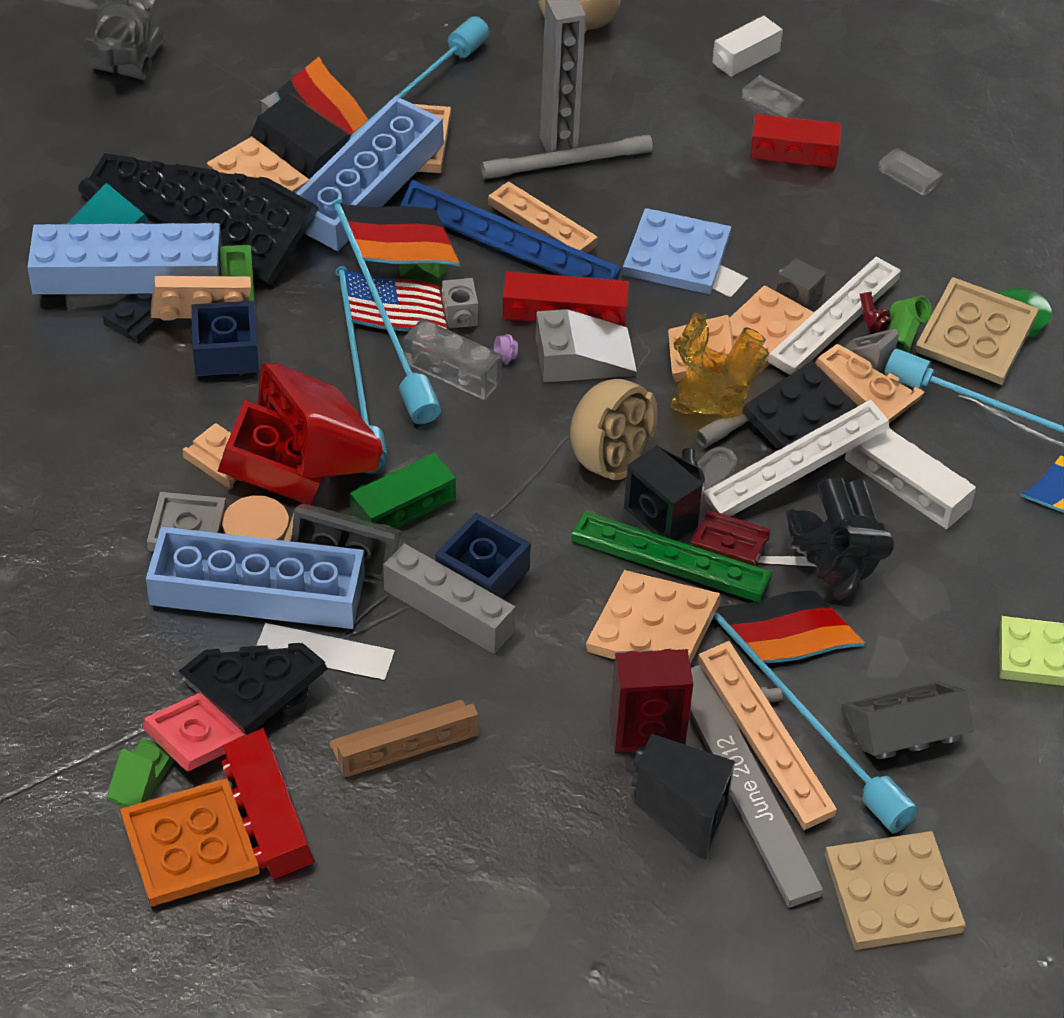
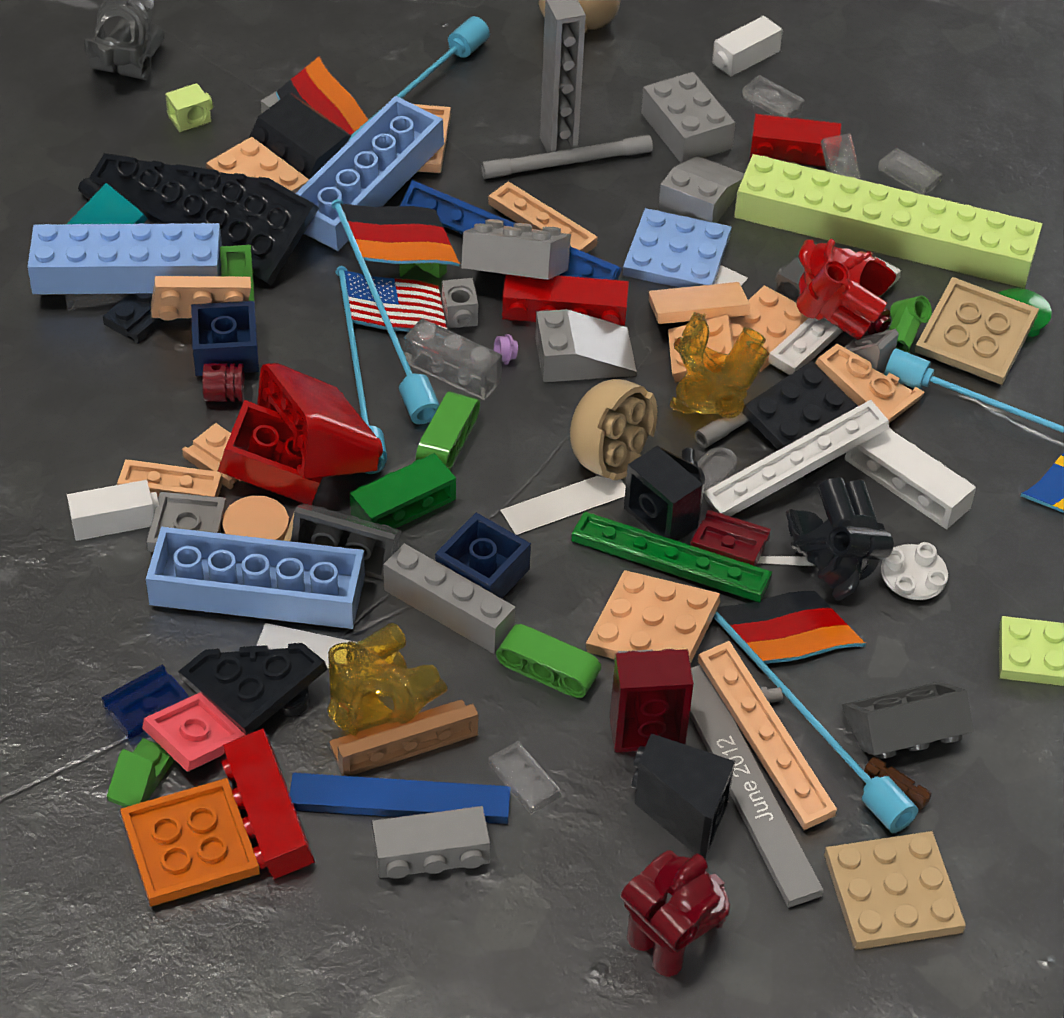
(112, 509): none -> white brick
(142, 698): none -> clear blue plate
(172, 478): none -> light nougat plate
(189, 107): none -> yellowish green brick
(223, 382): none -> dark red piece
(374, 668): none -> clear yellow helmet
(395, 796): none -> blue tile
(431, 842): none -> light grey brick
(449, 428): none -> bright green beam
(516, 249): none -> light grey brick
(524, 776): none -> clear plate
(548, 660): none -> bright green beam
(563, 503): none -> white sticker
(687, 117): none -> light grey brick
(694, 908): none -> dark red helmet
(699, 189): none -> light grey slope
(713, 300): none -> light nougat tile
(840, 156): none -> clear plate
(842, 286): none -> red helmet
(888, 220): none -> yellowish green brick
(915, 571): none -> white dish
(918, 795): none -> reddish brown axle

